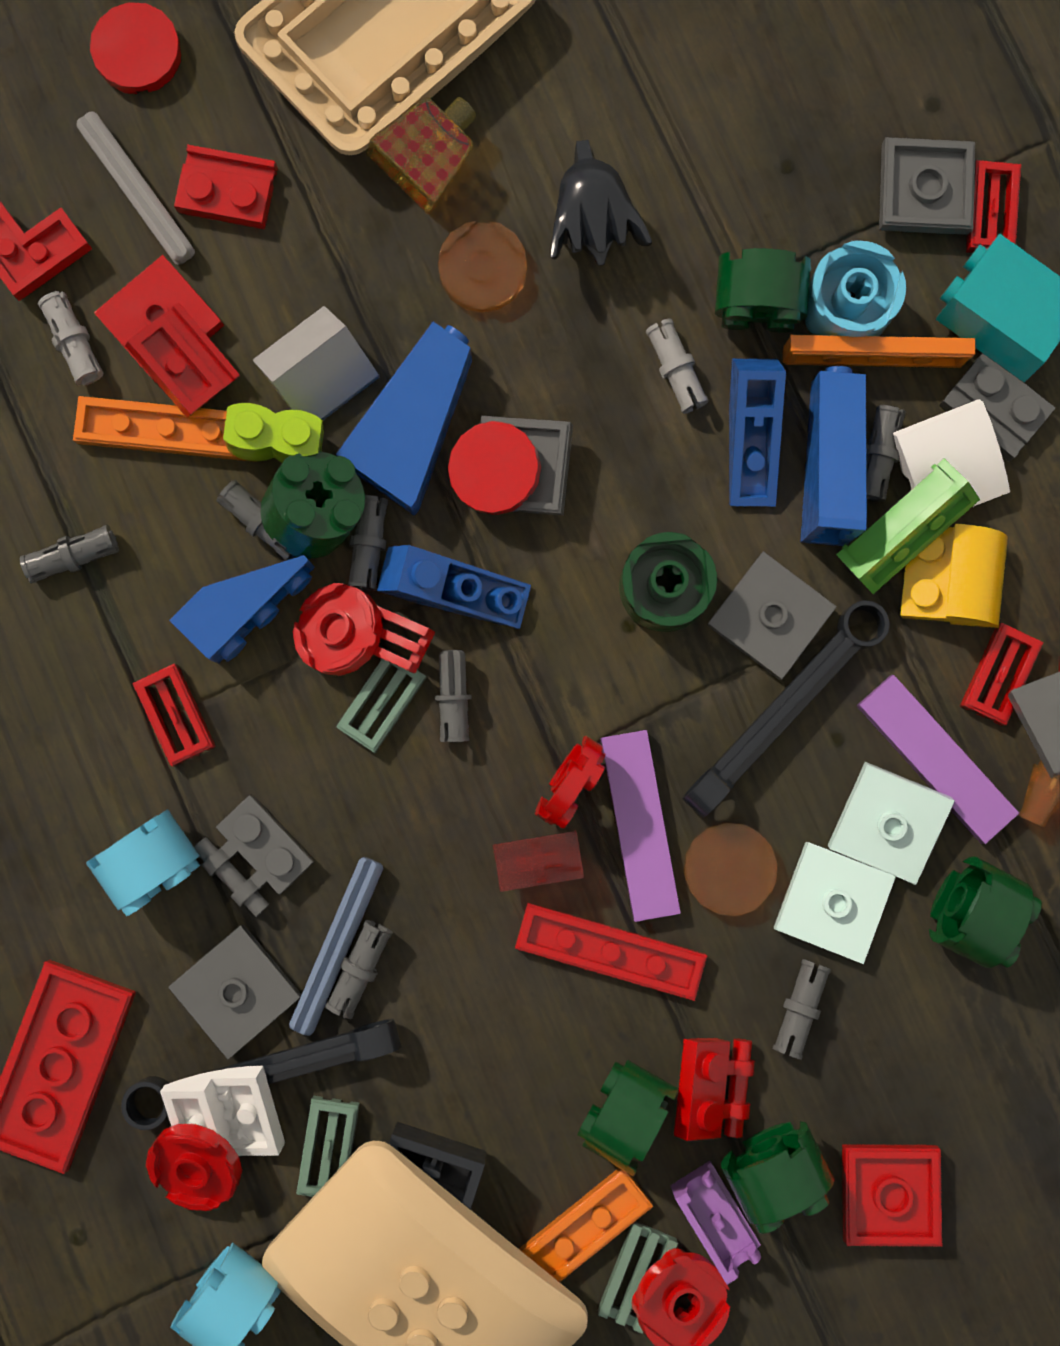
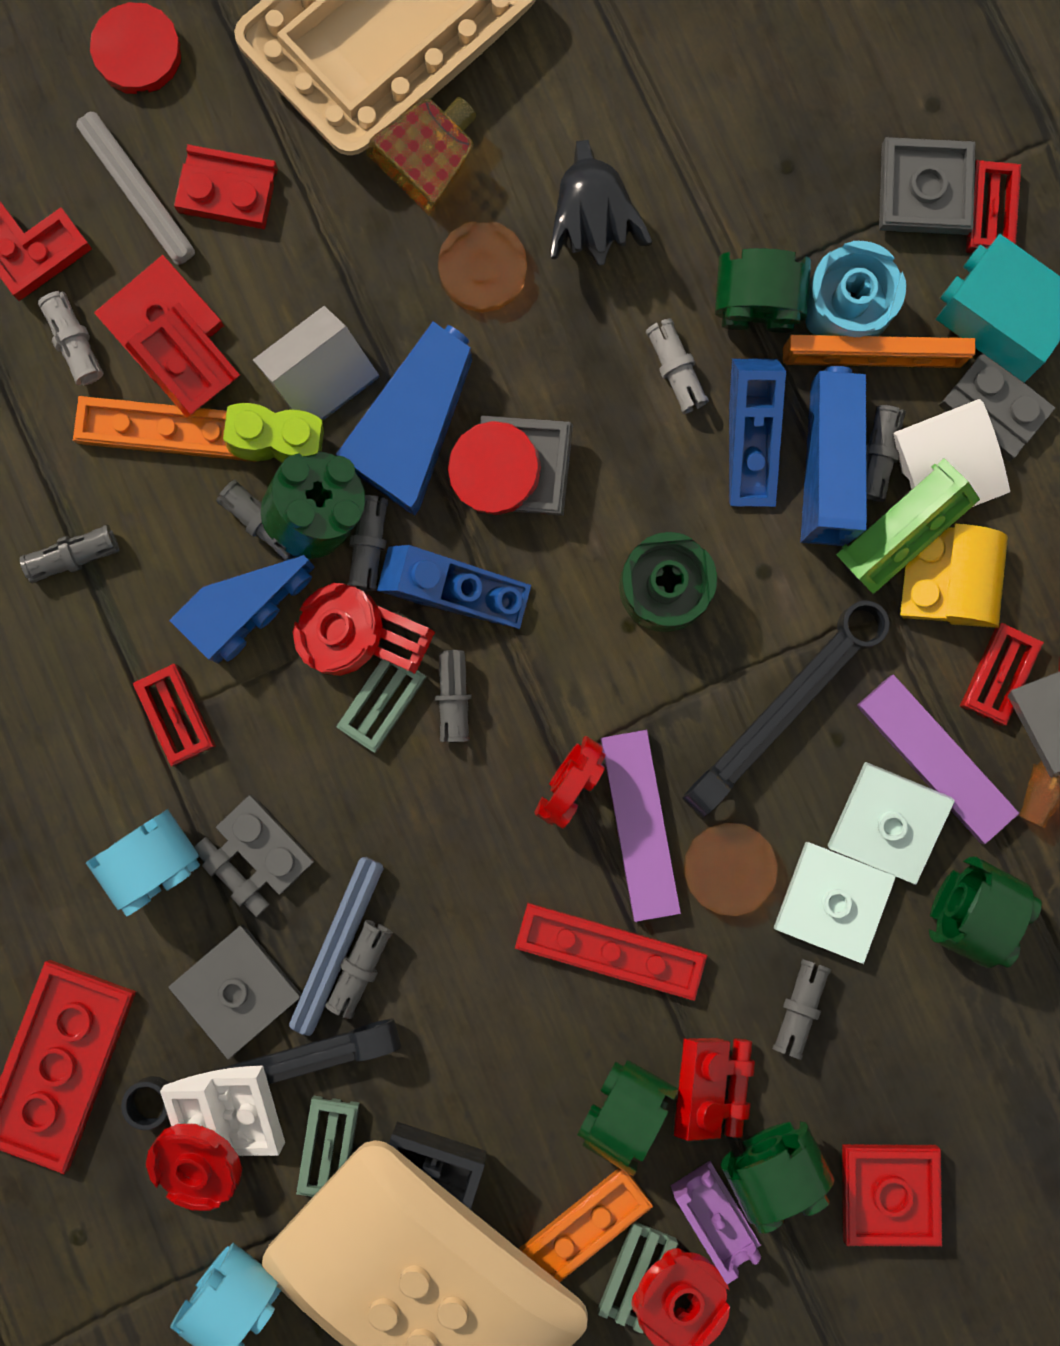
(538, 861): clear red hips -> none
(771, 616): dark grey plate -> none

